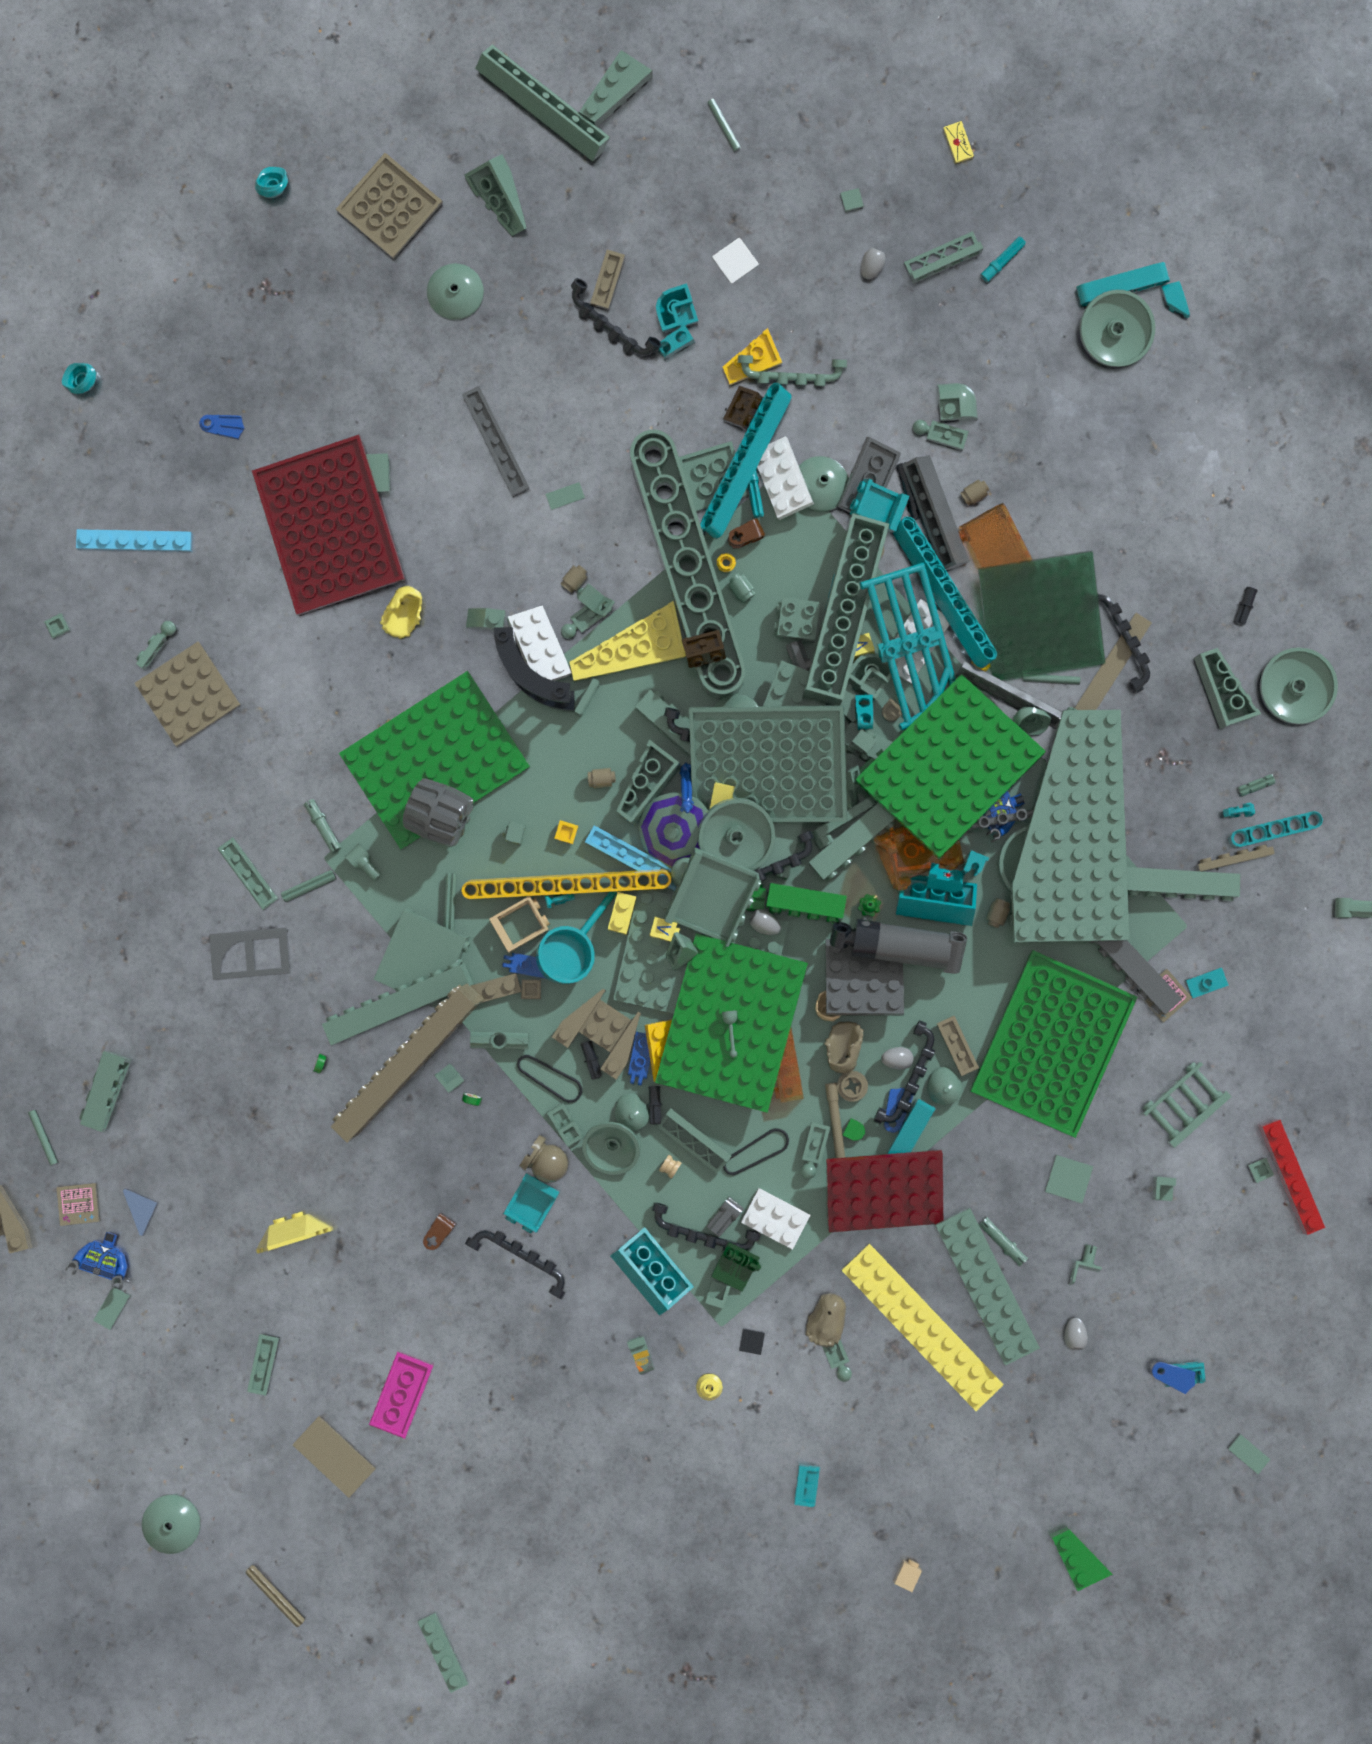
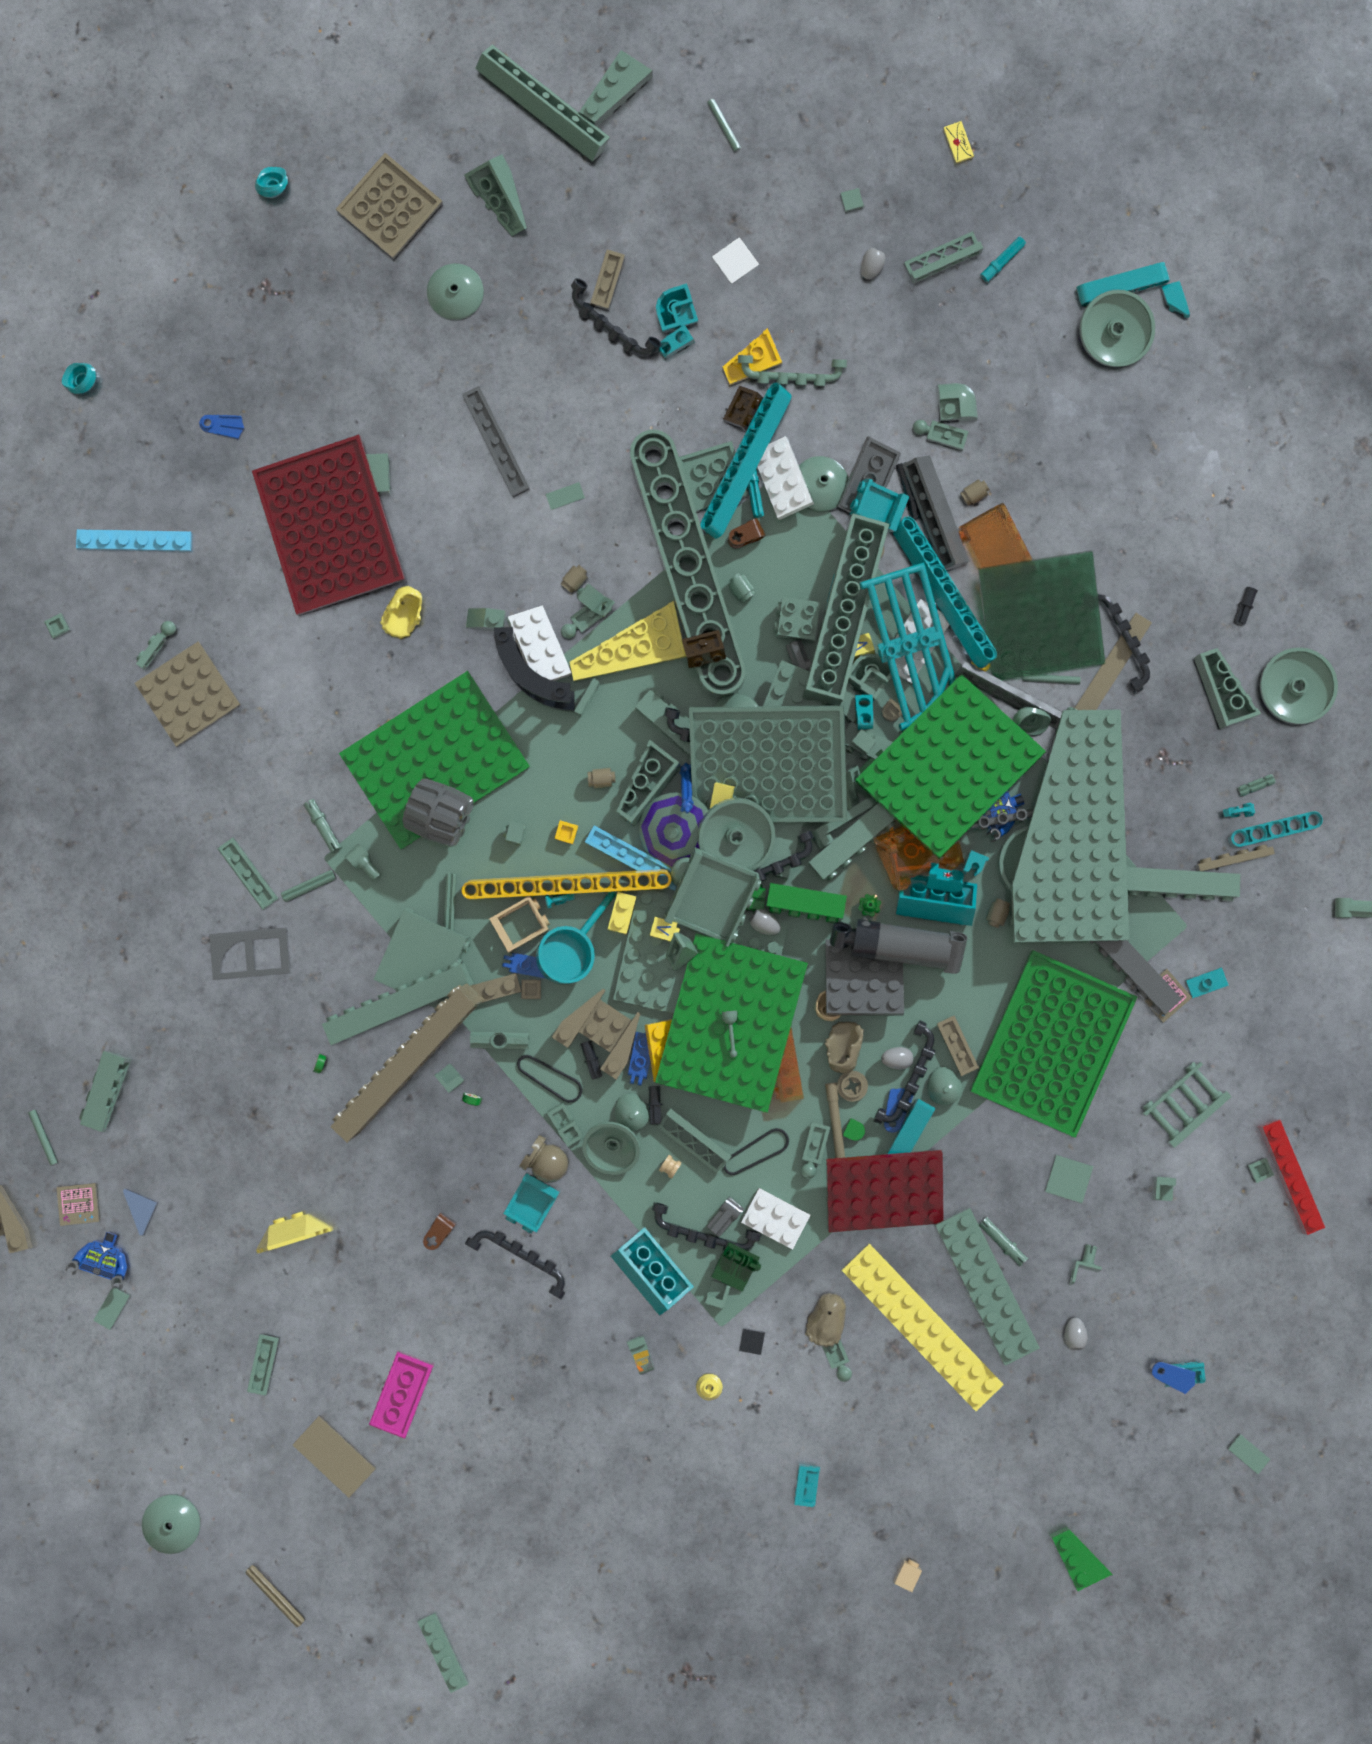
(726, 556): yellow plate -> none

